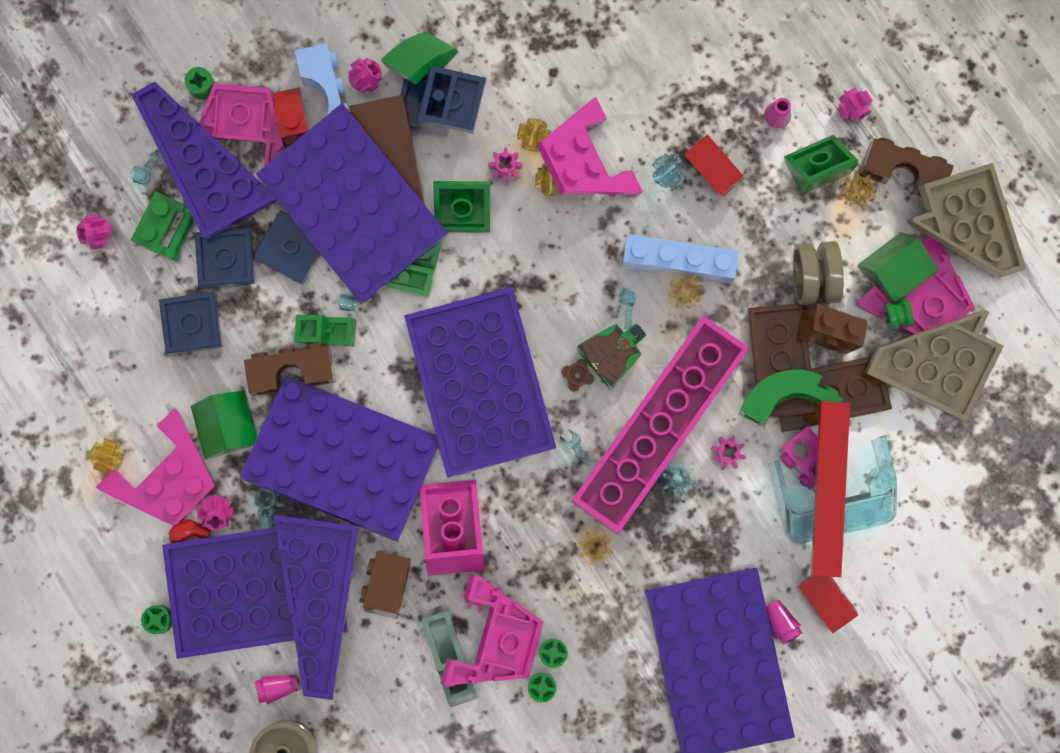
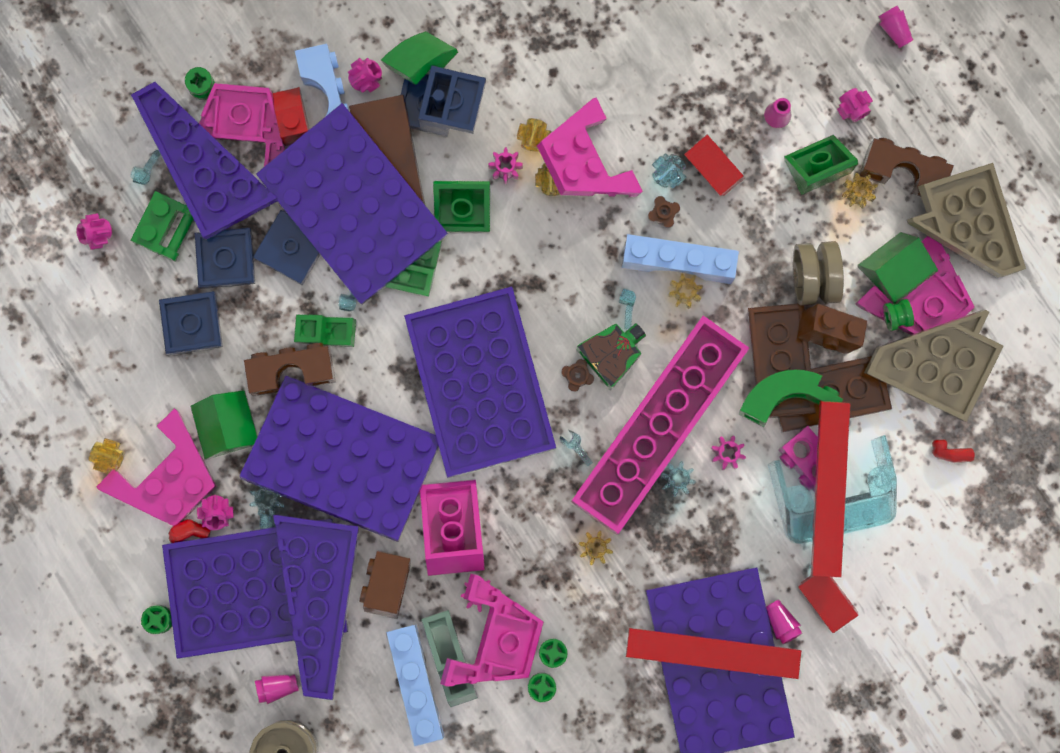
(415, 685): none -> light blue arch
(664, 219): none -> reddish brown plate
(713, 653): none -> red tile
(896, 26): none -> dark pink cone
(952, 455): none -> red arm

